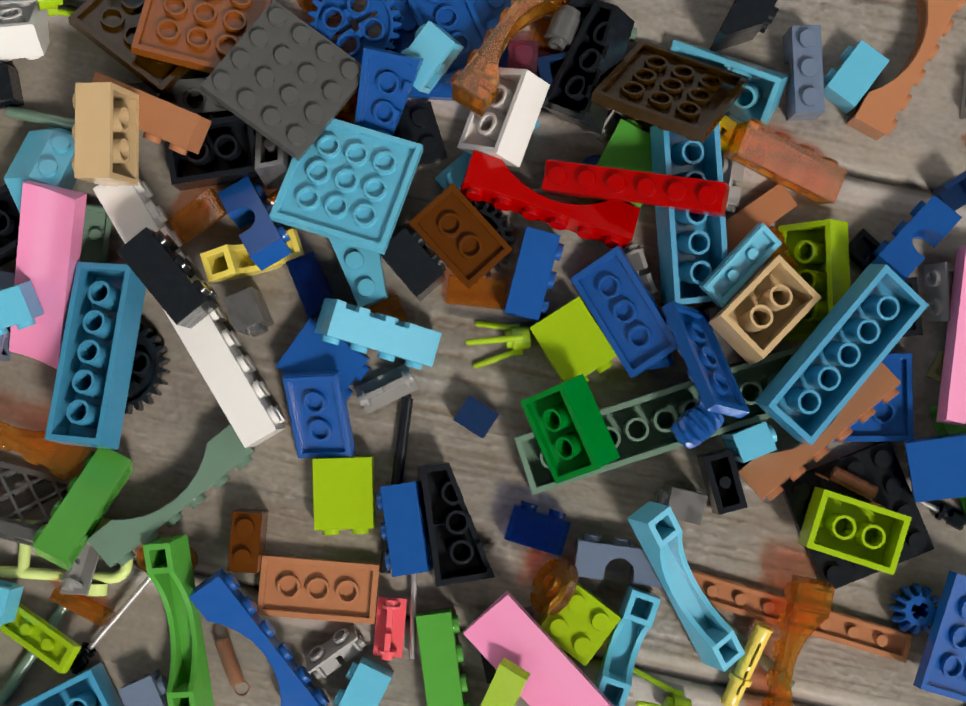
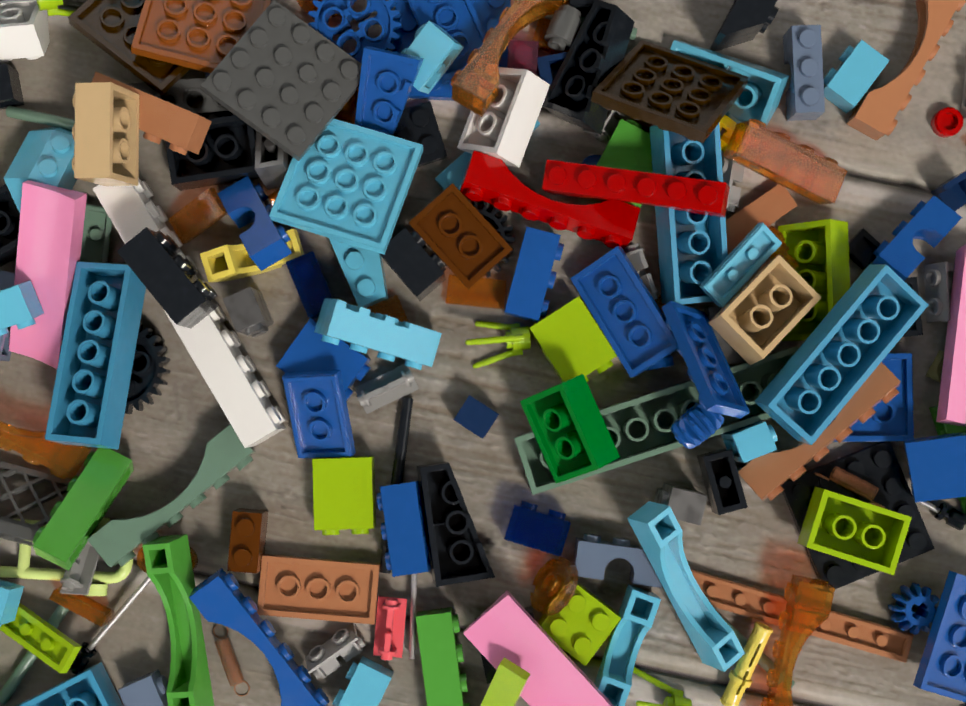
(947, 122): none -> red tile

